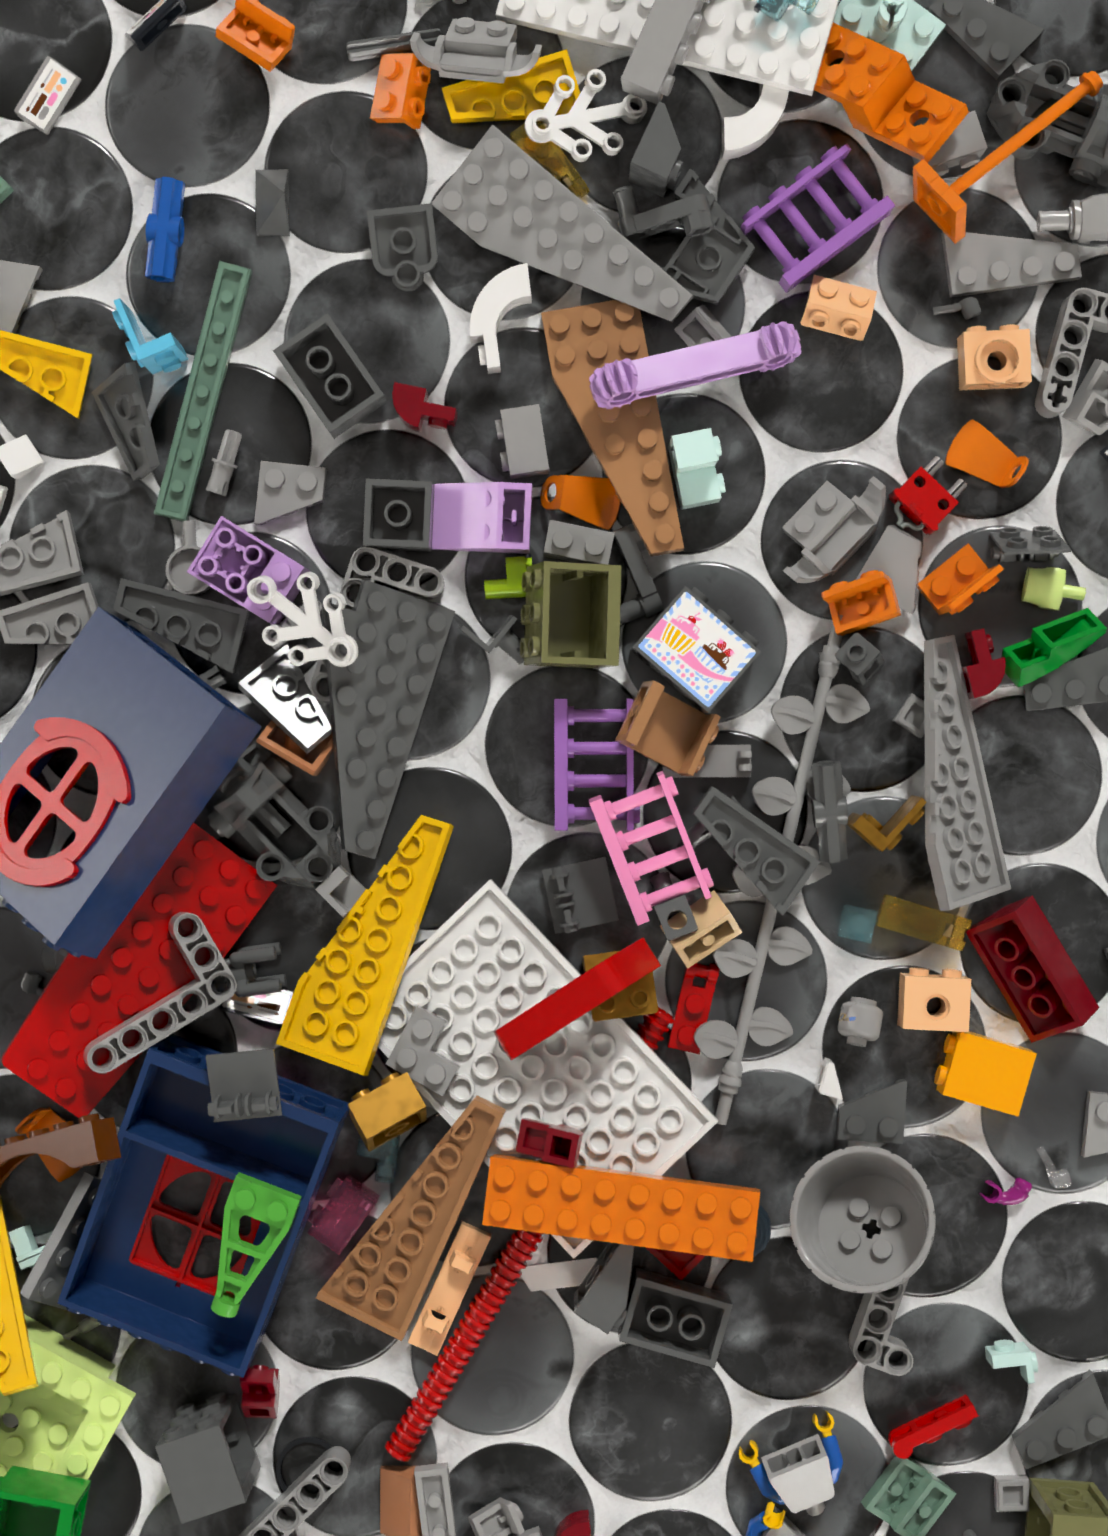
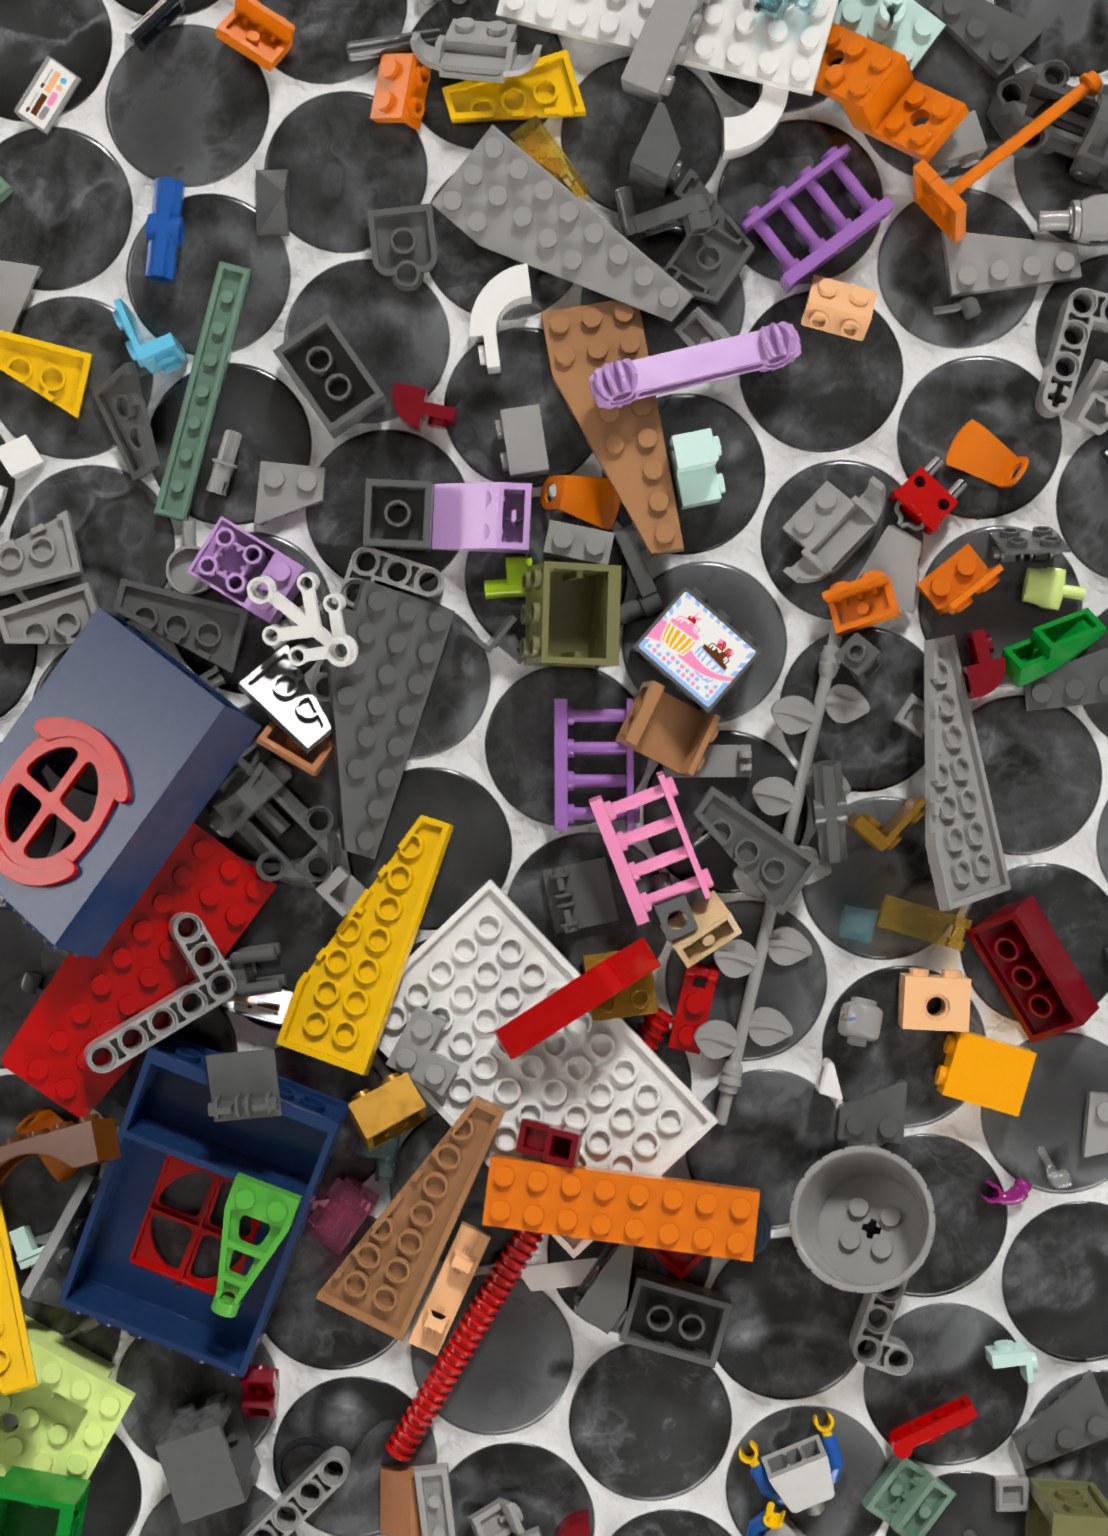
(581, 119): white plant -> none
(1007, 344): light nougat brick -> none

